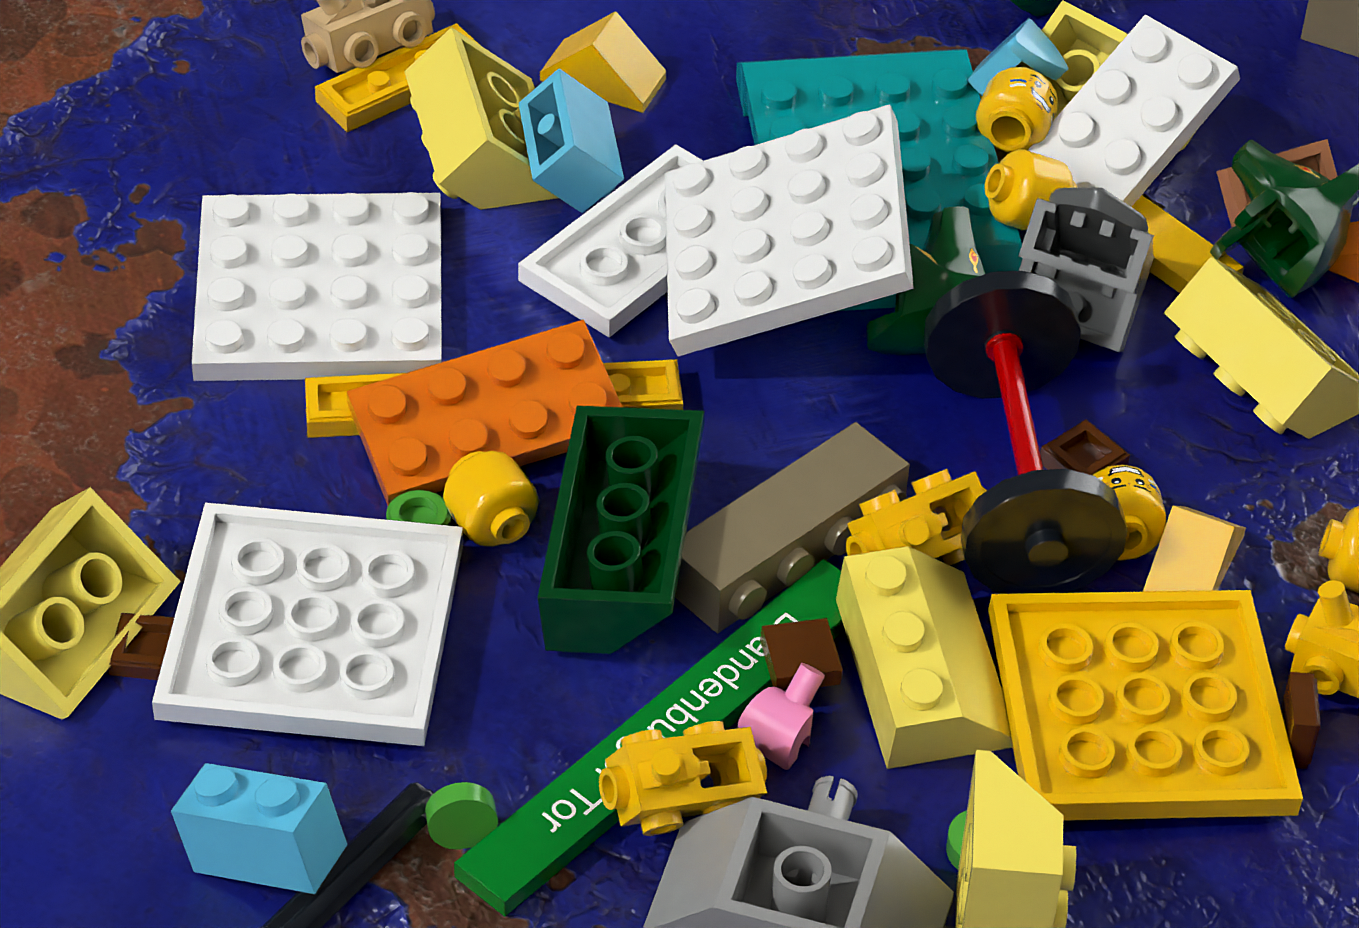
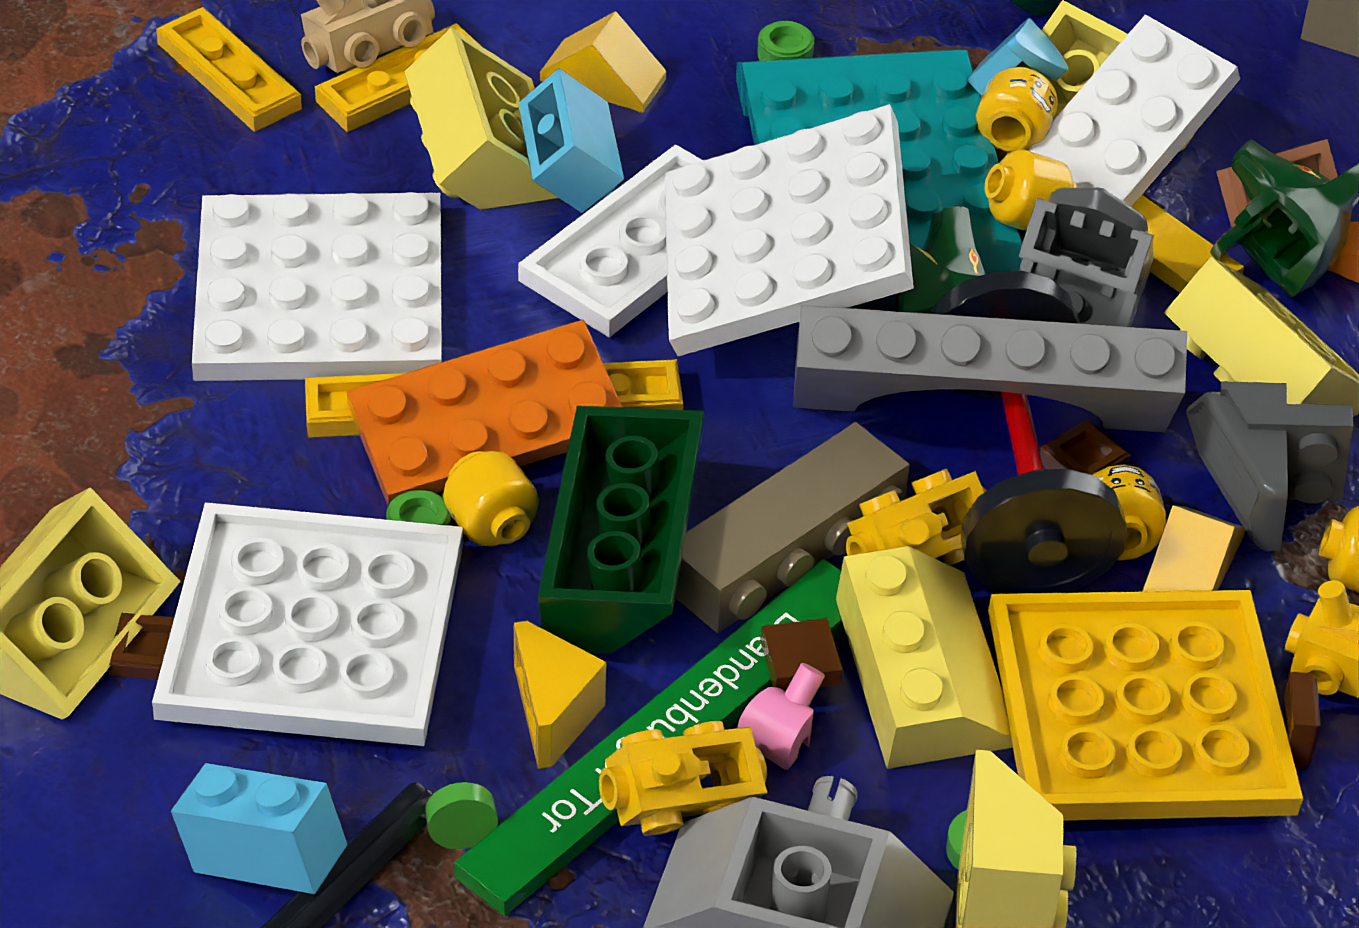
(229, 69): none -> yellow tile
(558, 689): none -> yellow slope
(785, 41): none -> bright green tile
(1116, 372): none -> light grey arch
(1270, 452): none -> dark grey piece

